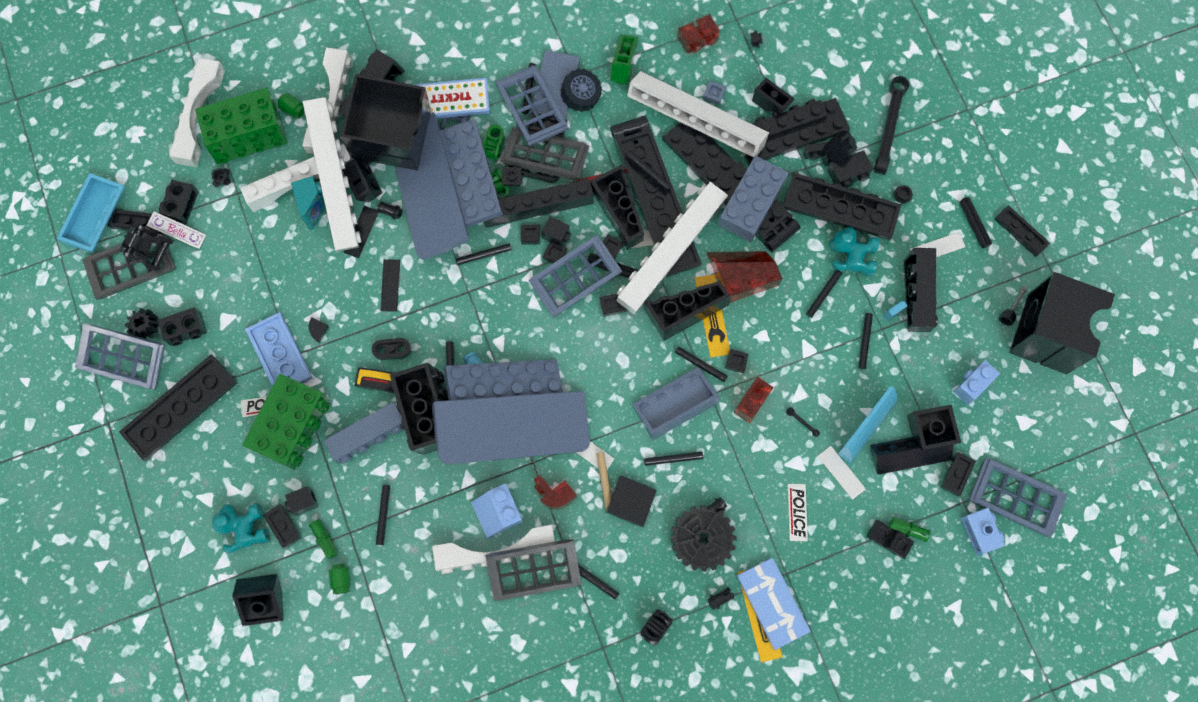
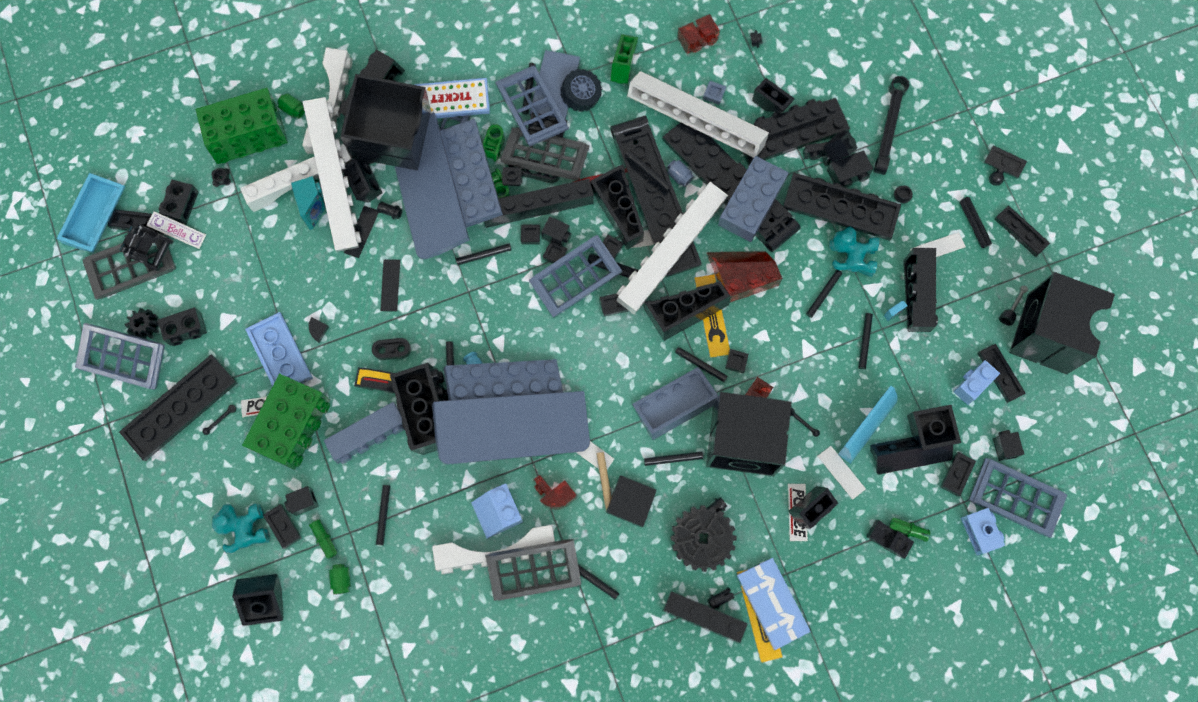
(206, 79): white arch -> none
(231, 409): none -> black hinge
(656, 627): black gear -> none
(680, 173): none -> sand blue brick
(705, 617): none -> black brick
(749, 434): none -> black piece
(813, 507): none -> black brick
(1004, 163): none -> black plate
(1006, 380): none -> black tile
(1008, 445): none -> black brick

